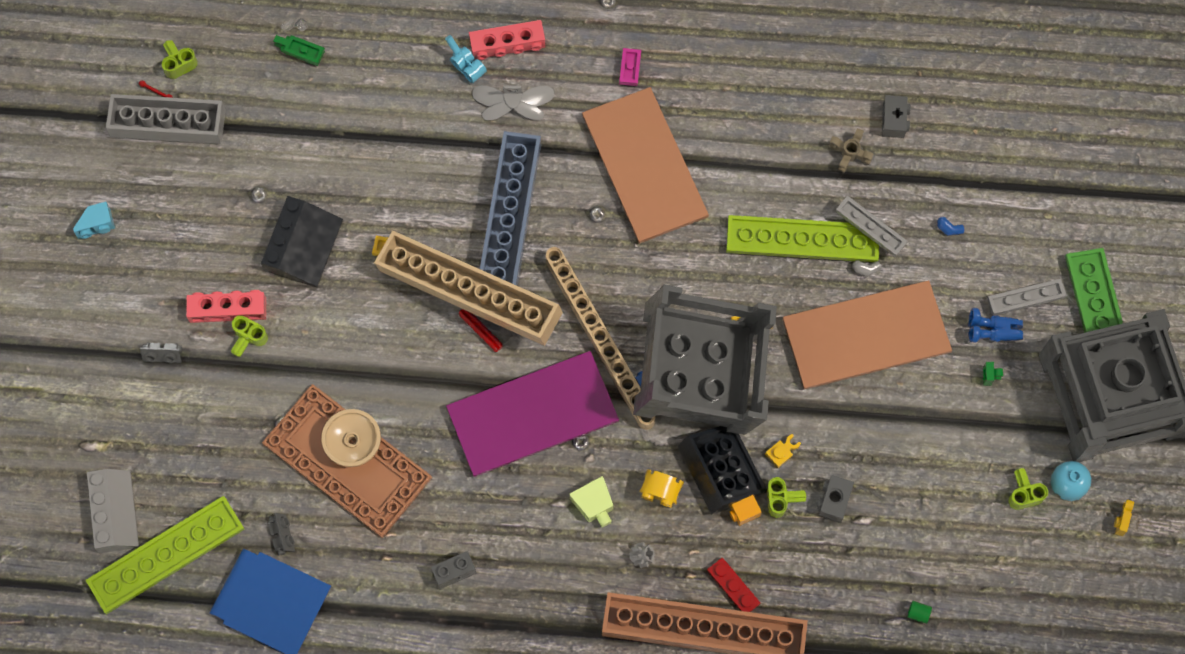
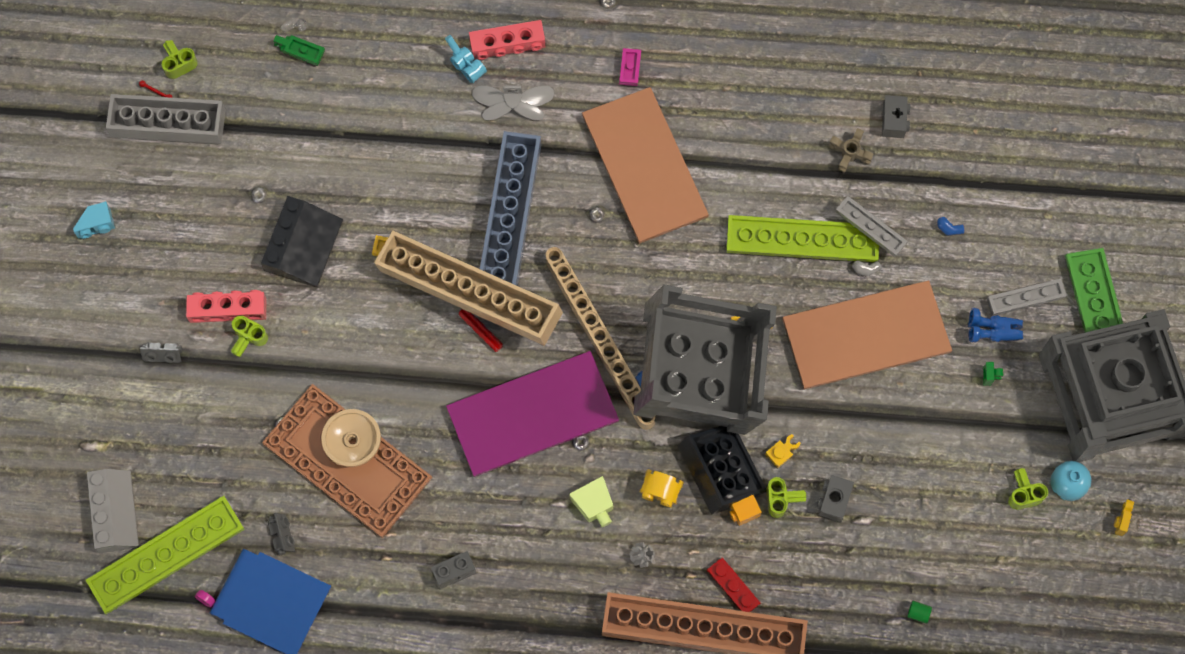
(205, 598): none -> dark pink tile

